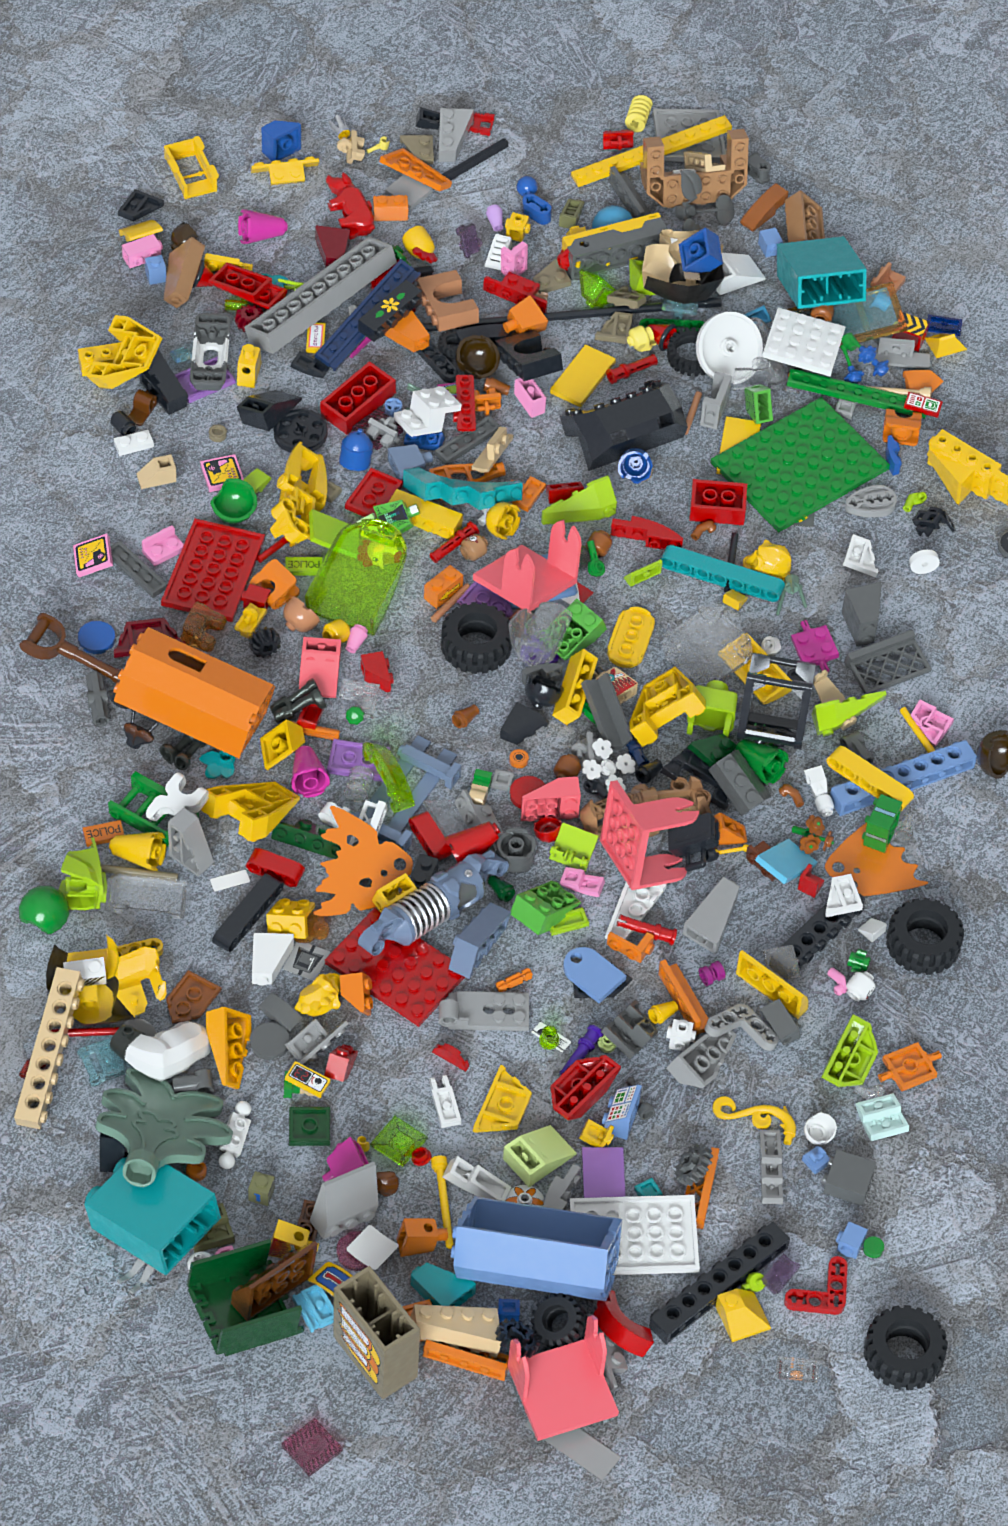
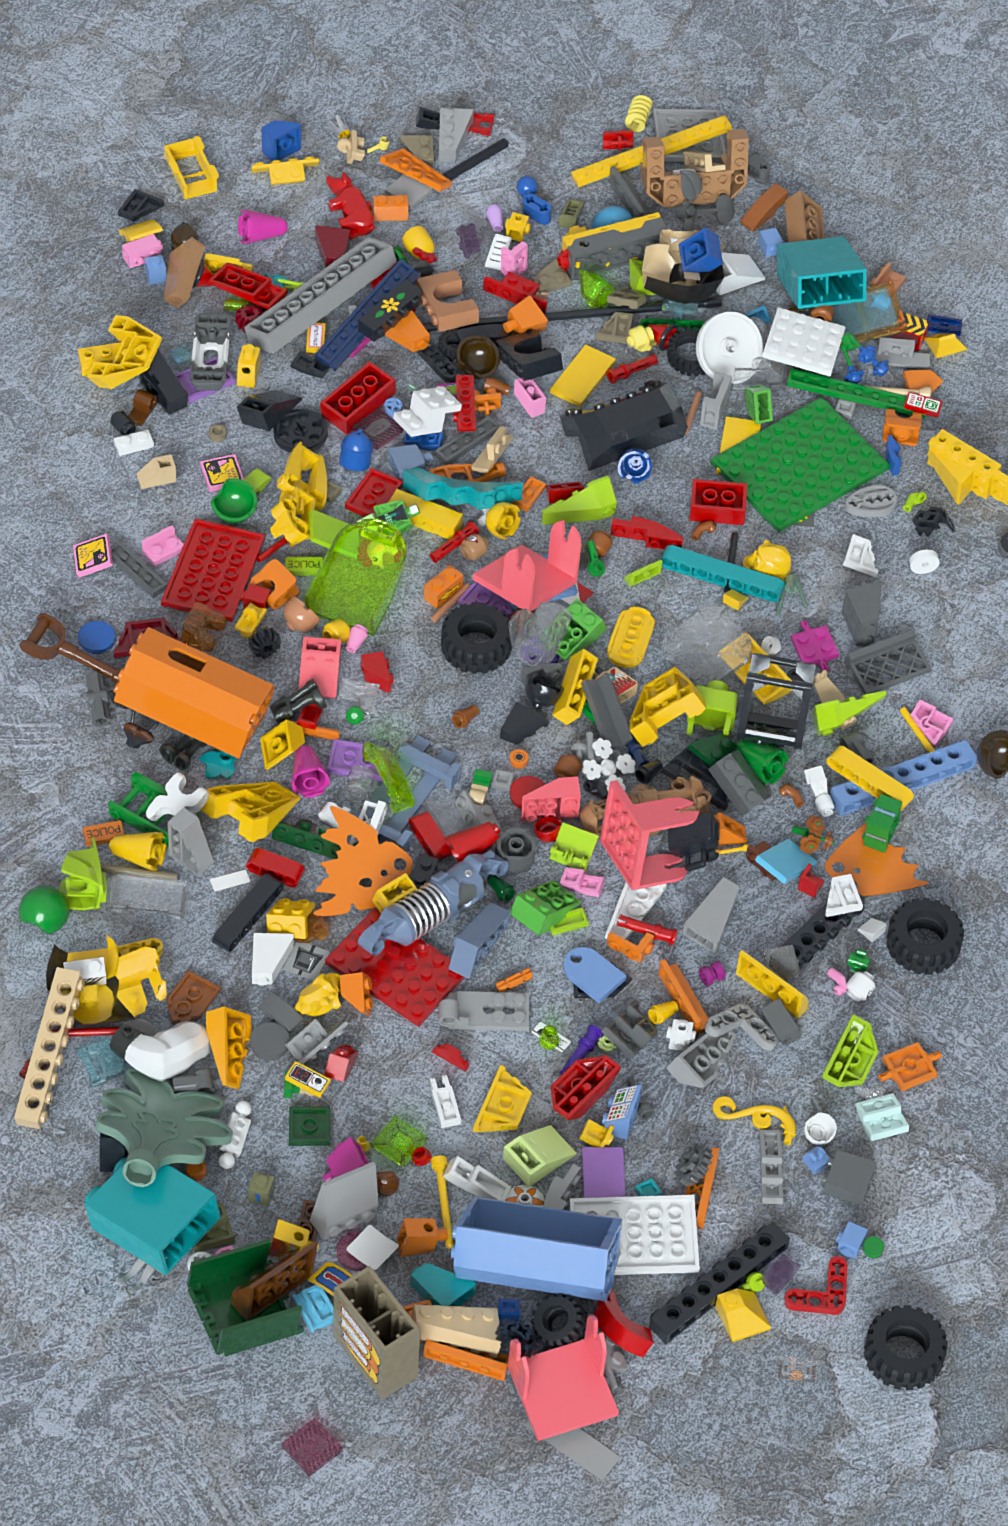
(386, 428): light grey hips -> none

